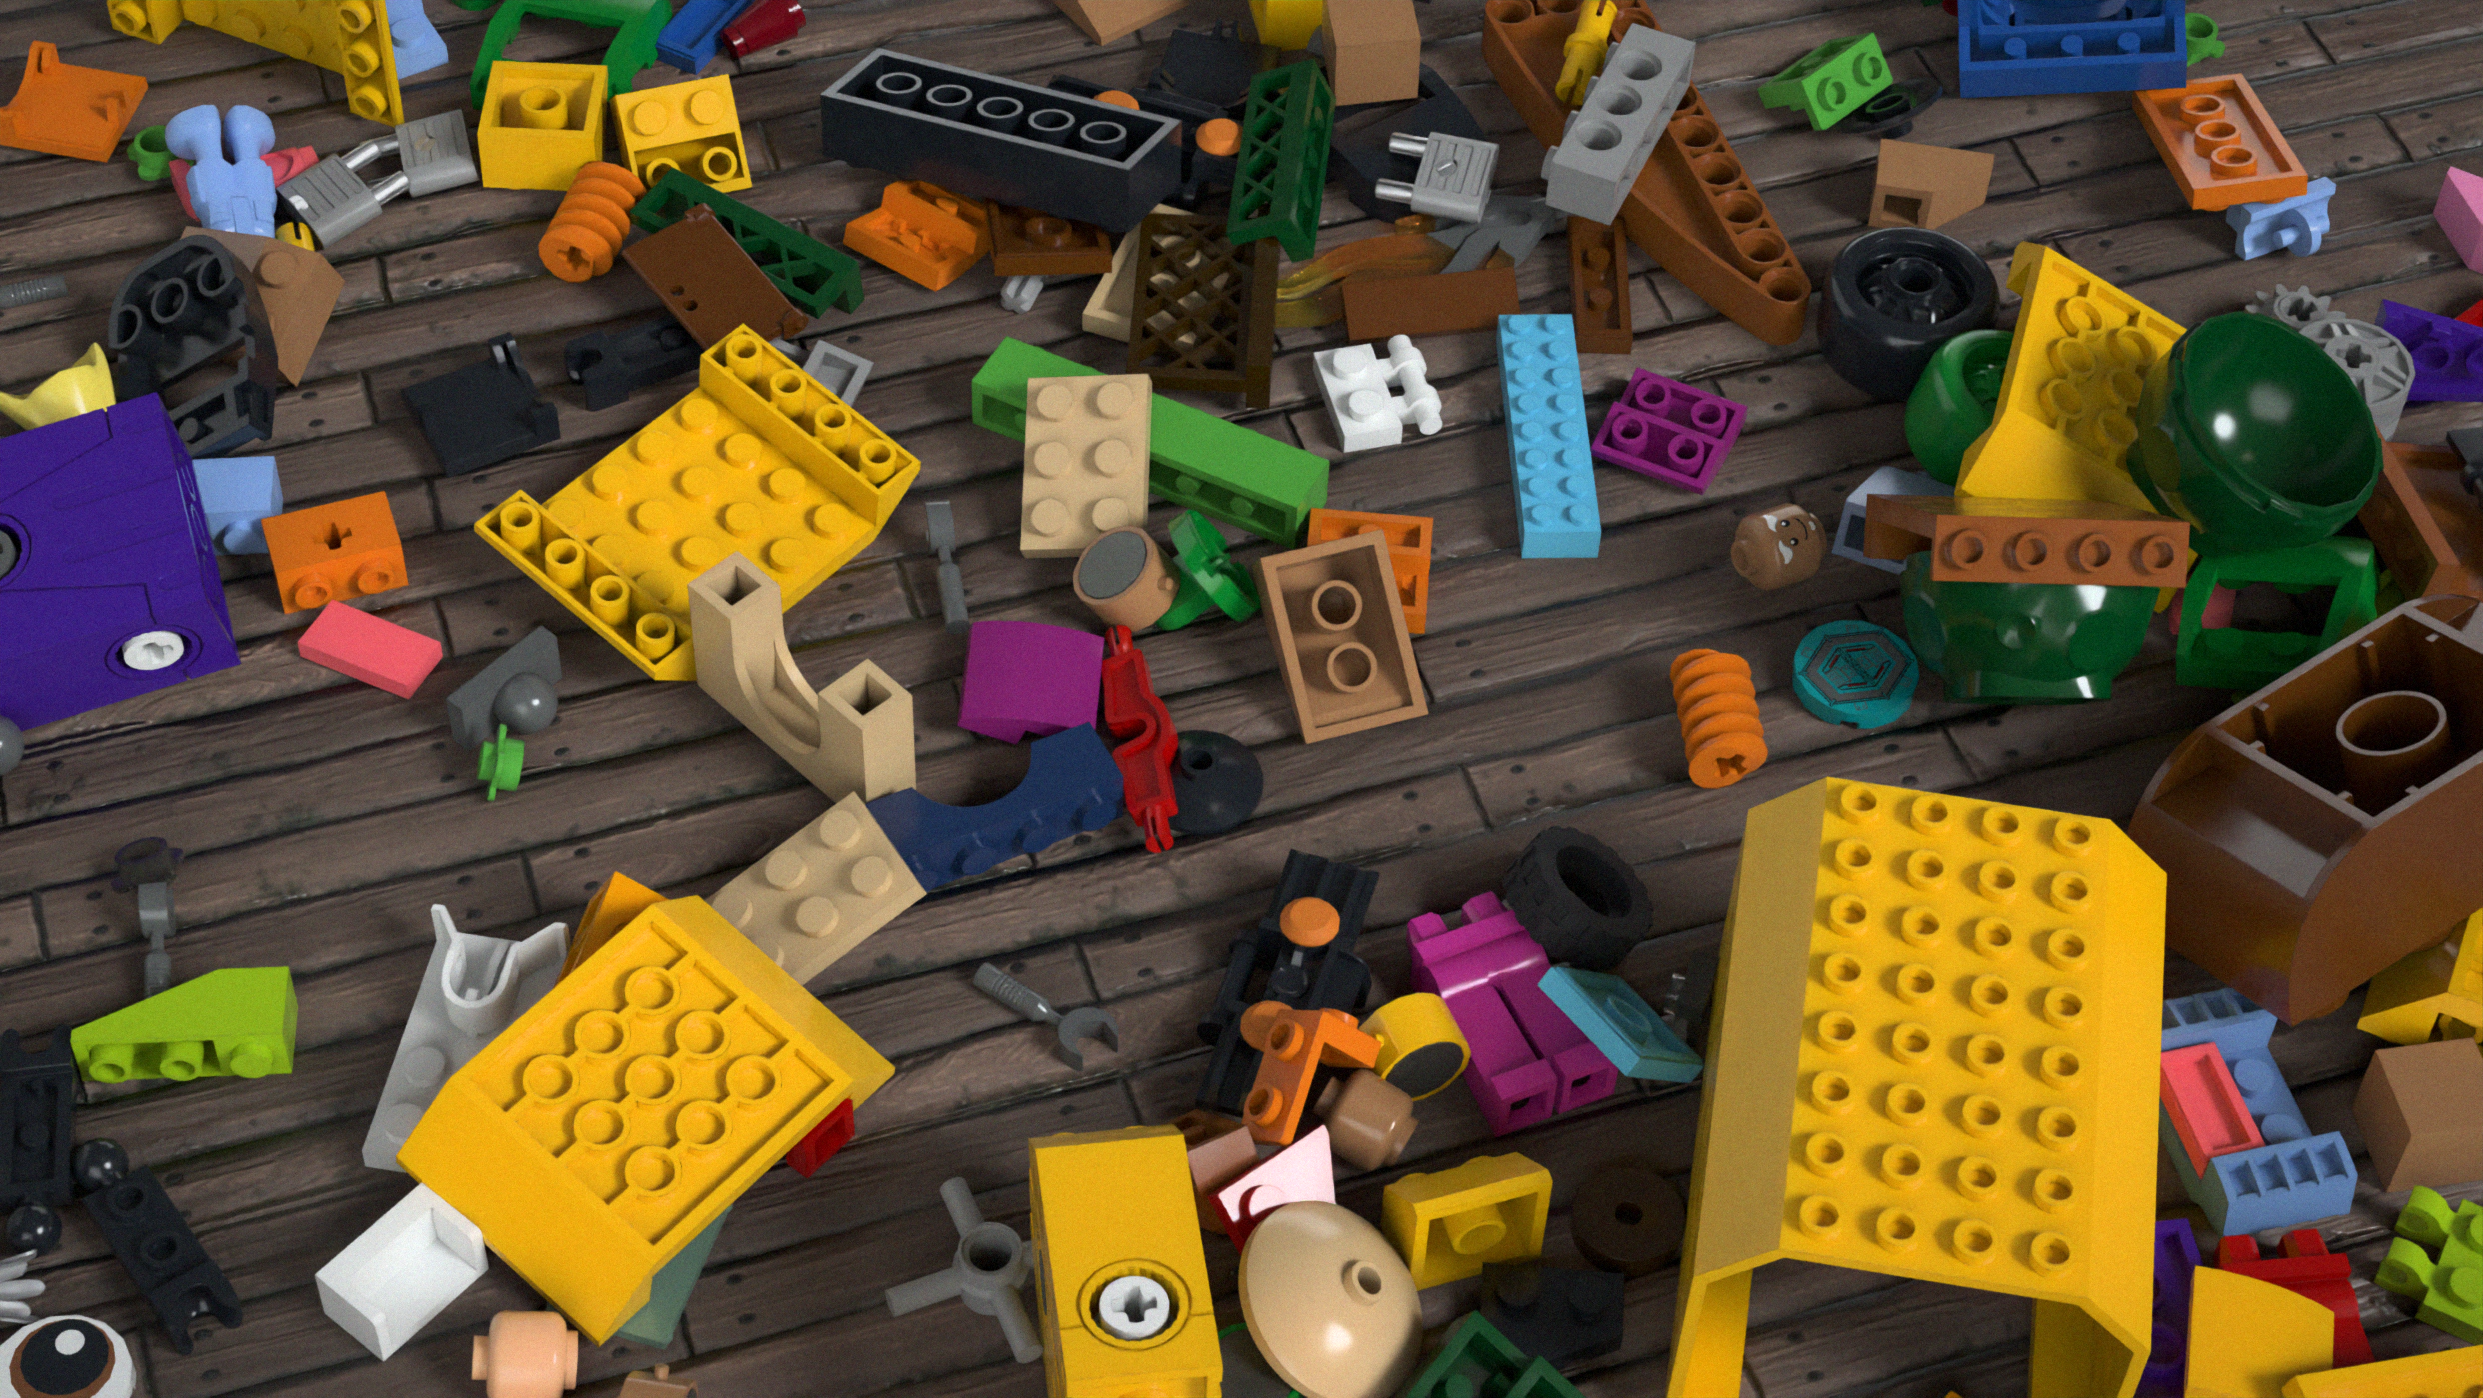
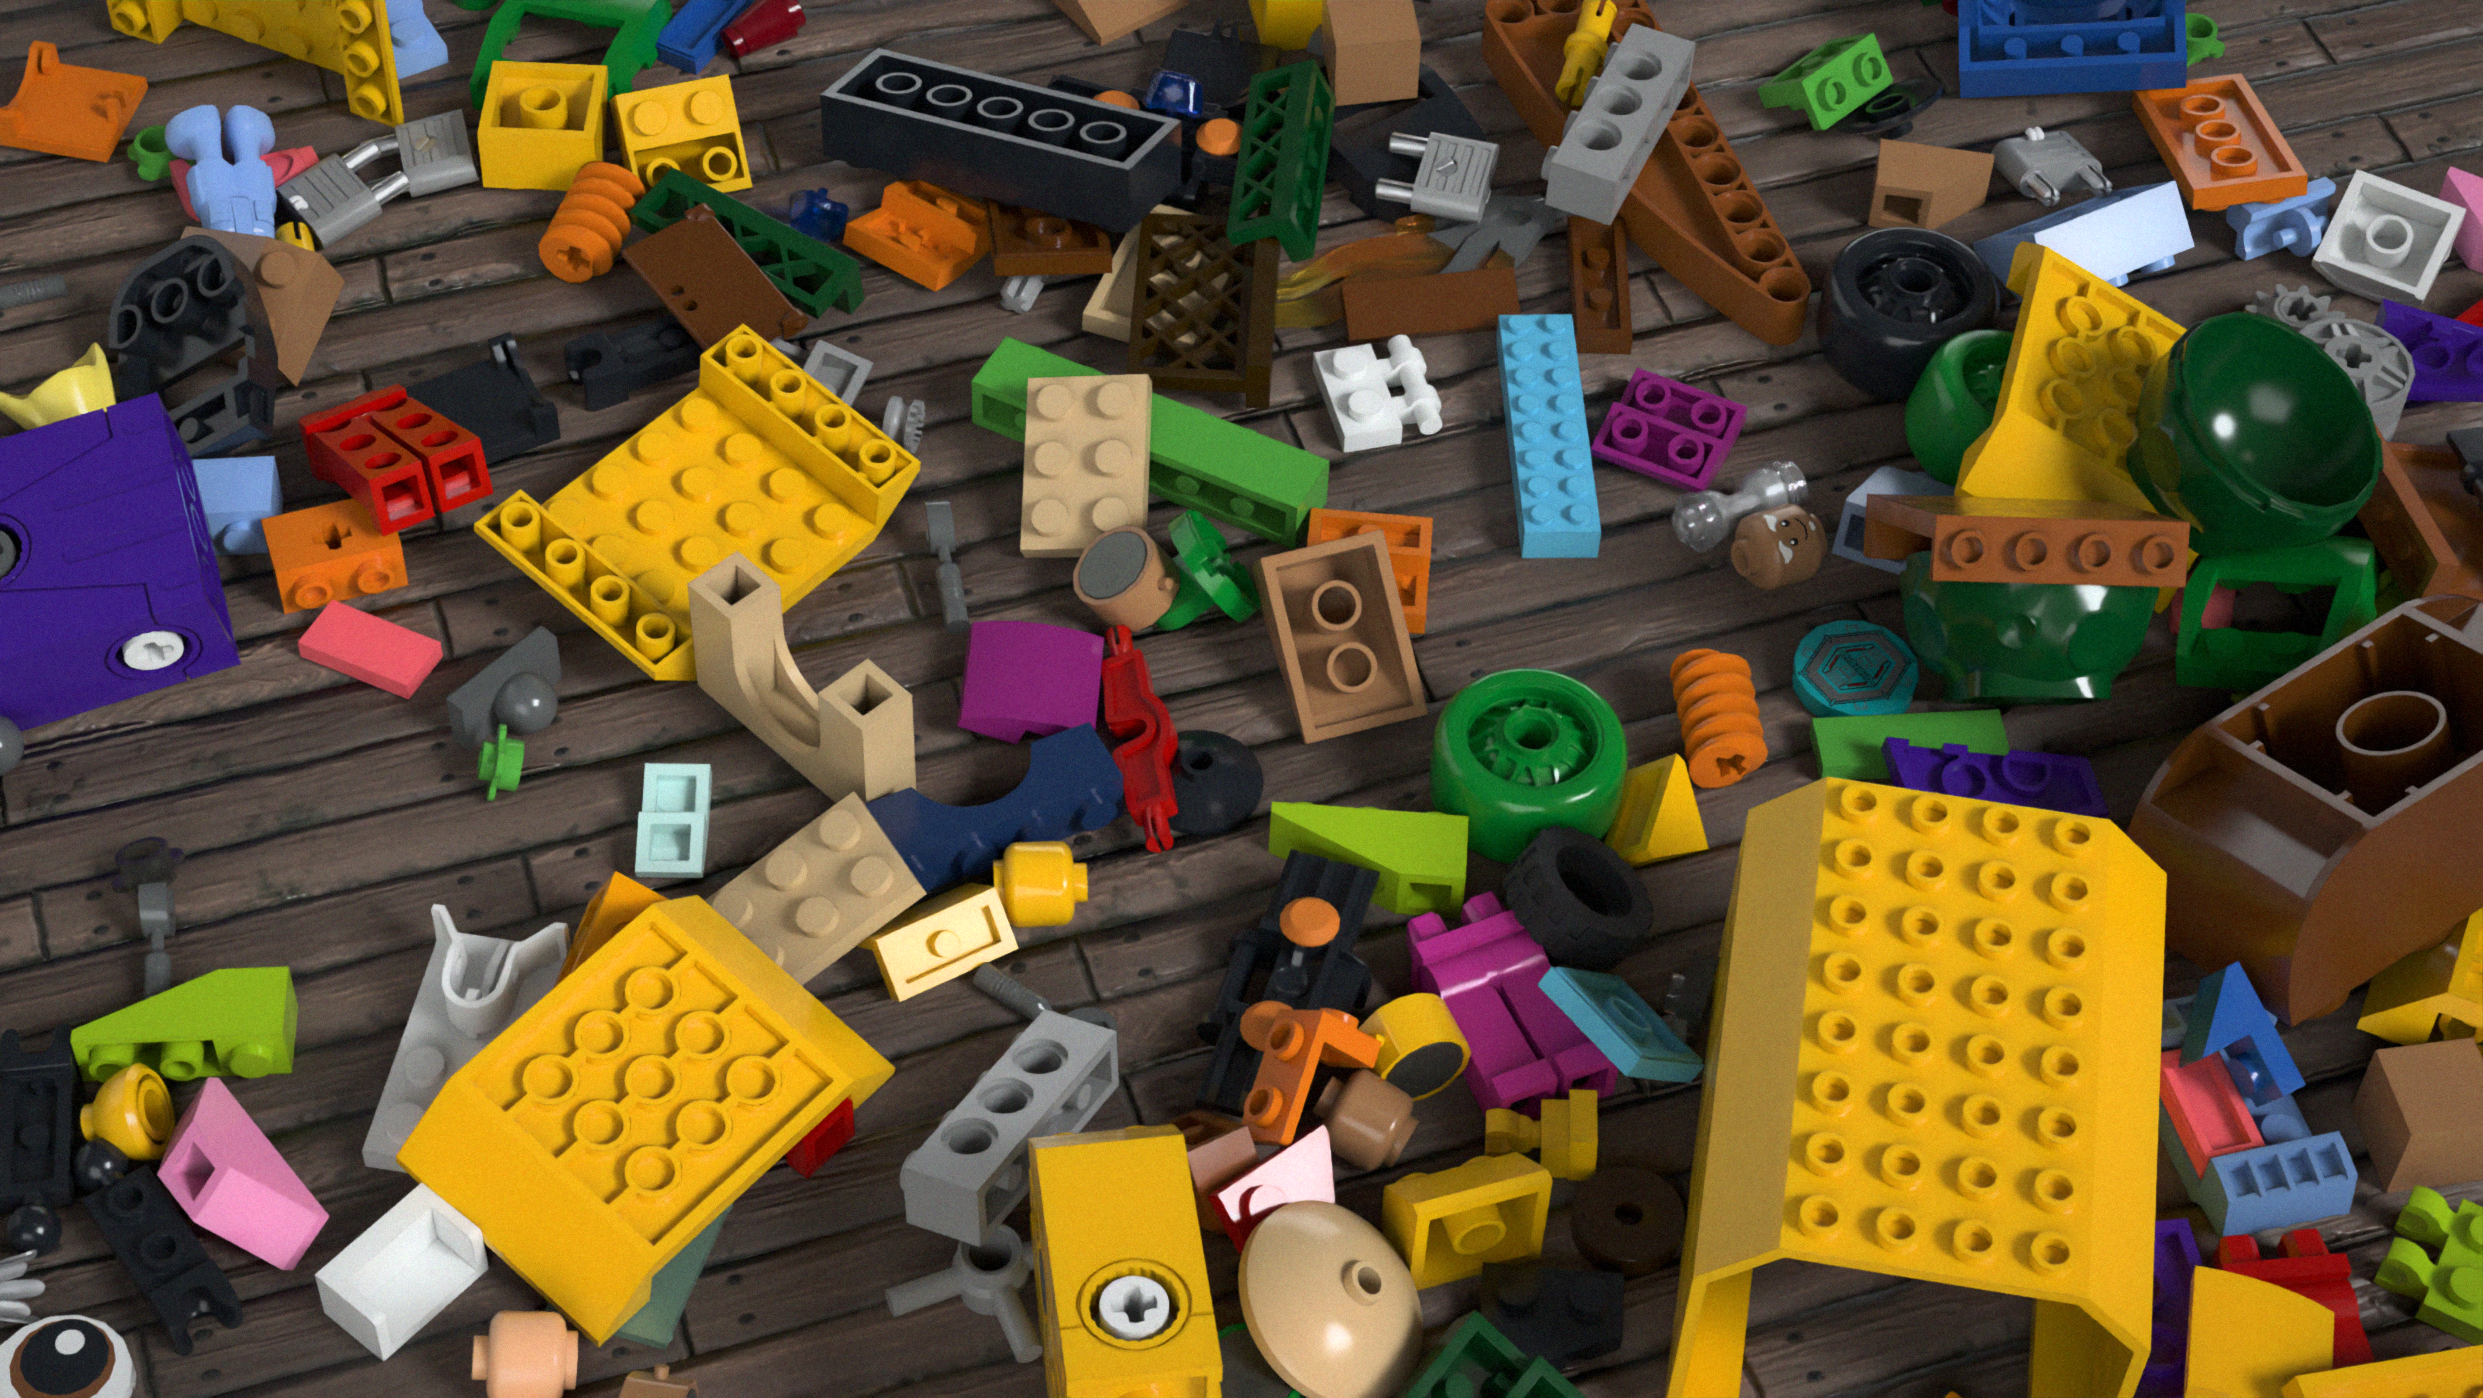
(132, 1113): none -> yellow brick
(238, 1181): none -> bright pink slope
(396, 457): none -> red hips
(674, 821): none -> light aqua slope
(817, 215): none -> clear blue piece
(902, 422): none -> light grey bush
(941, 939): none -> yellow panel
(979, 1155): none -> light grey brick
(1039, 883): none -> yellow head
(1175, 93): none -> clear blue piece
(1415, 852): none -> lime slope
(1525, 757): none -> green wheel
(1564, 1134): none -> yellow piece
(1657, 814): none -> yellow slope
(1710, 516): none -> clear piece
(1852, 744): none -> bright green tile
(2017, 778): none -> dark purple wing
(2049, 165): none -> light grey piece
(2104, 234): none -> light blue slope
(2233, 1018): none -> blue slope
(2387, 241): none -> white slope

